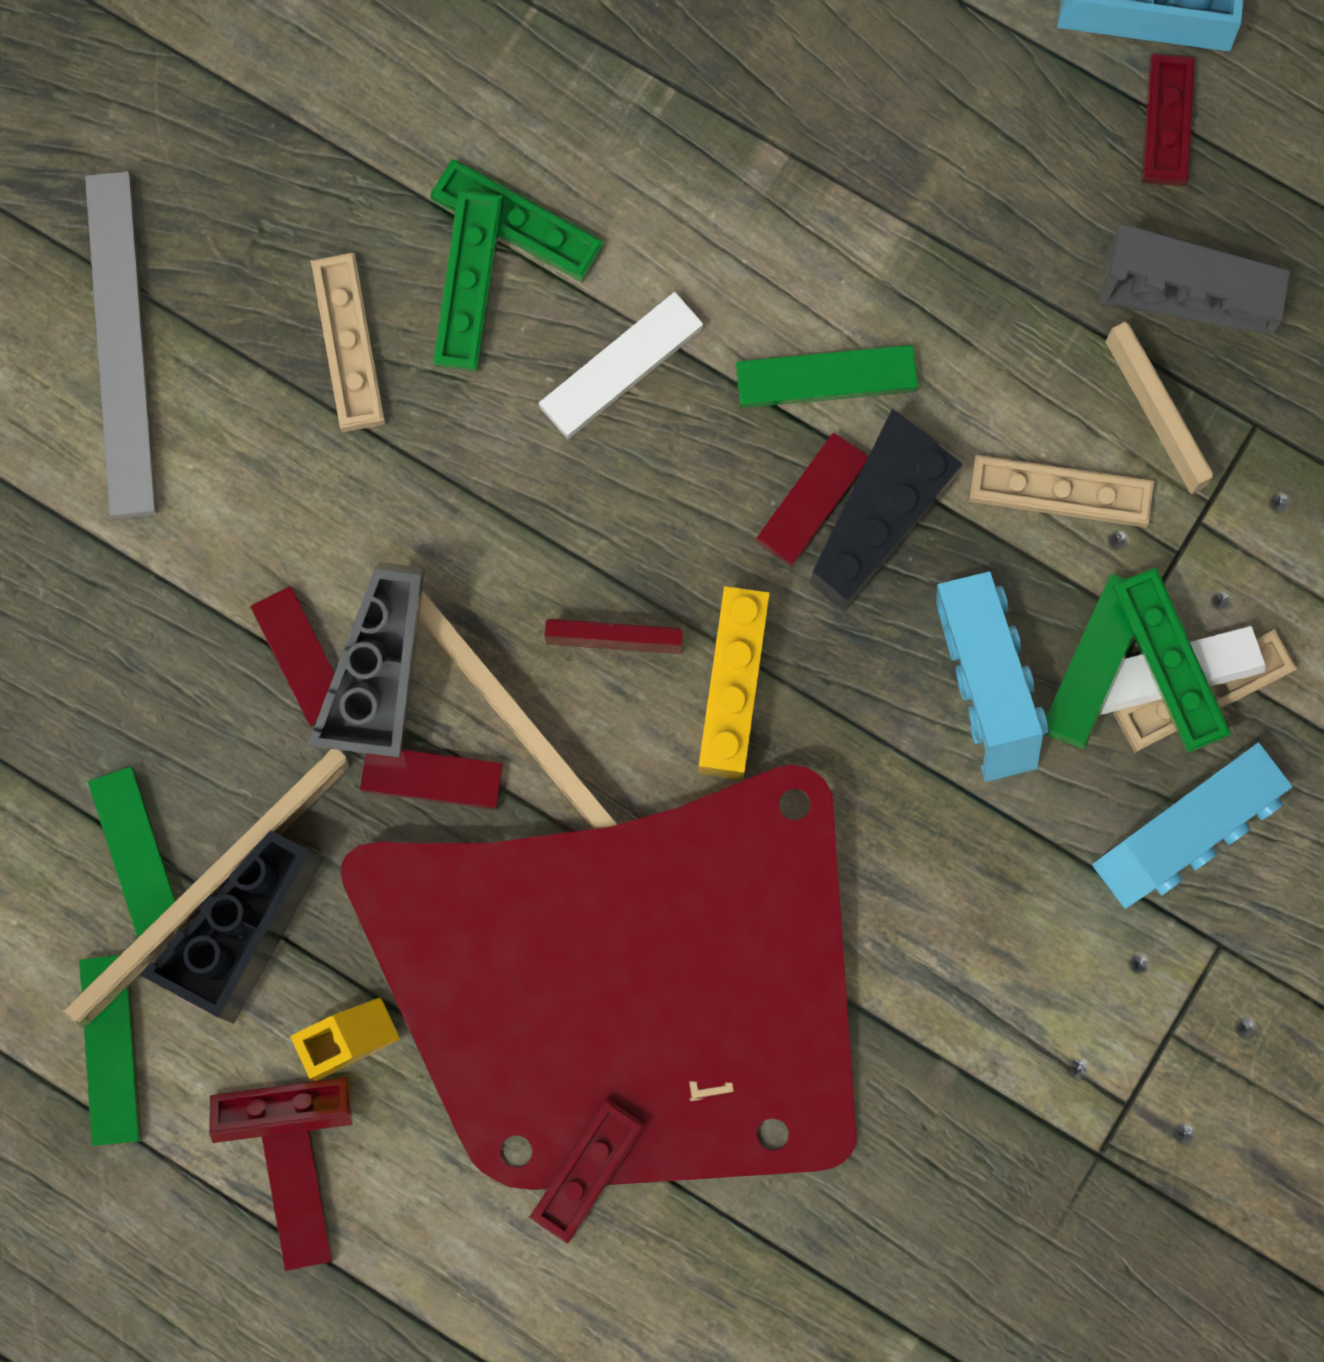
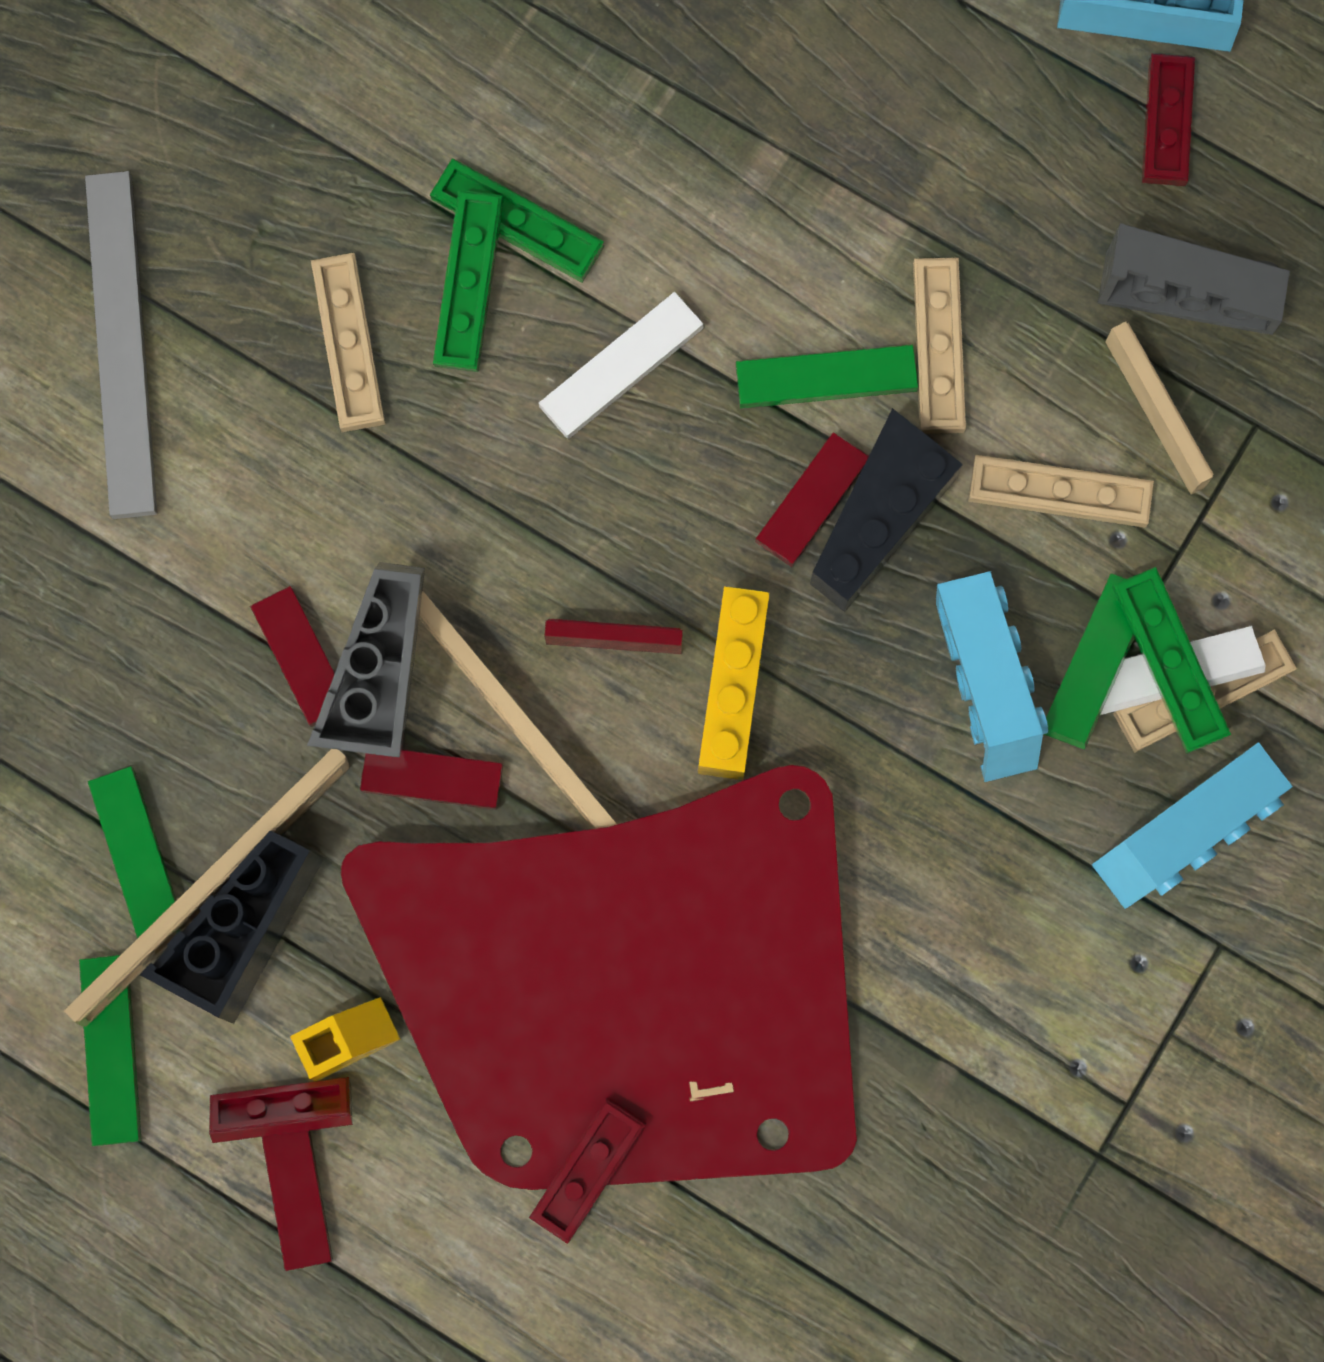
(939, 345): none -> tan tile

